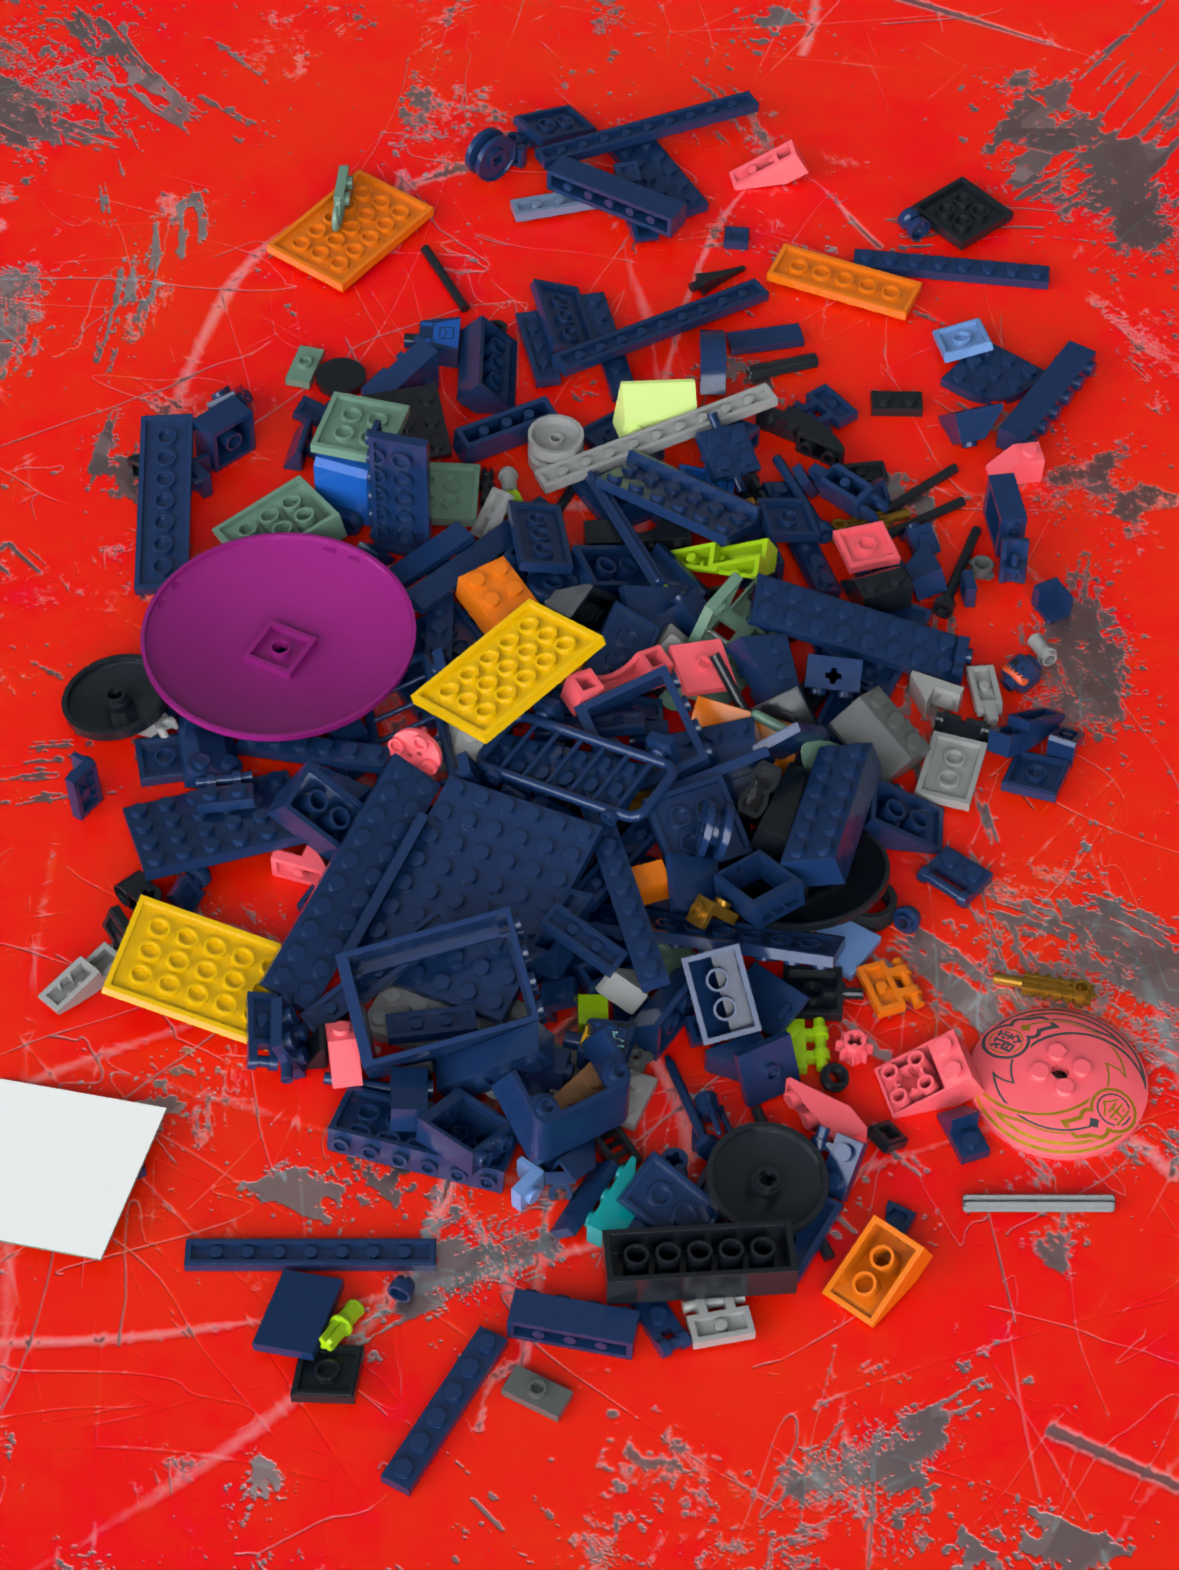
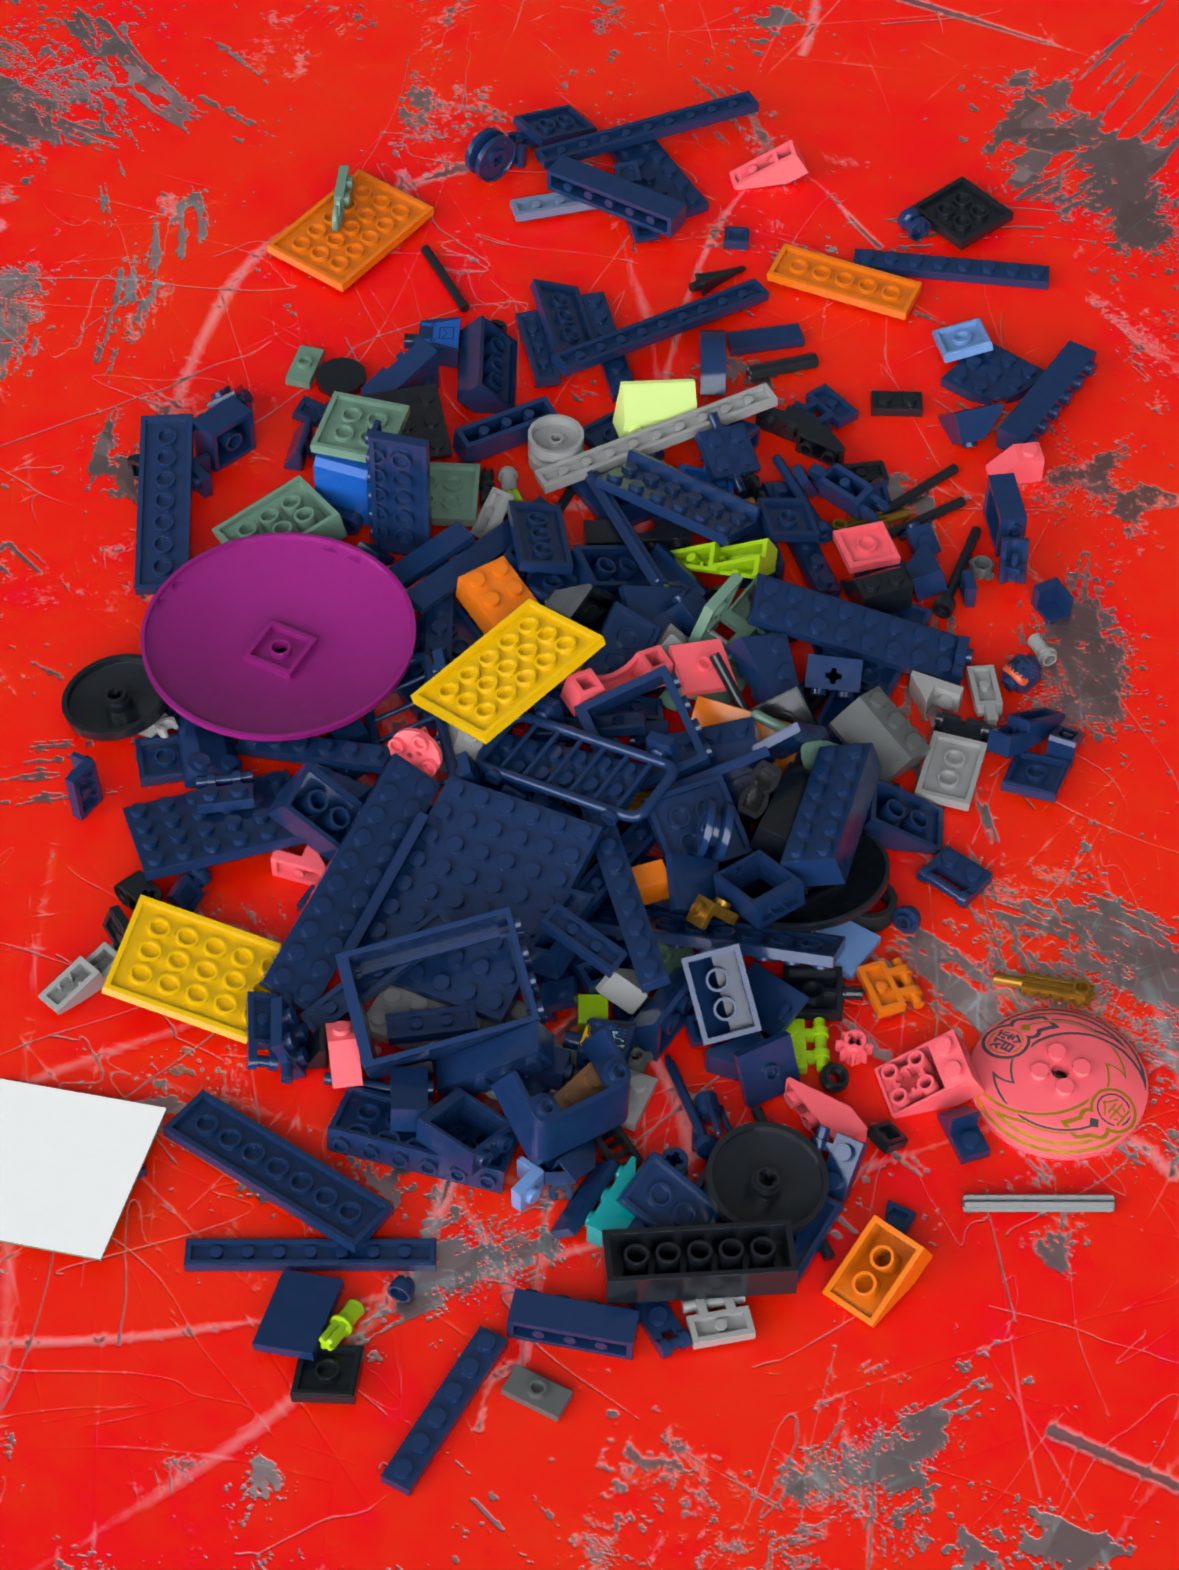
(279, 1171): none -> dark blue plate

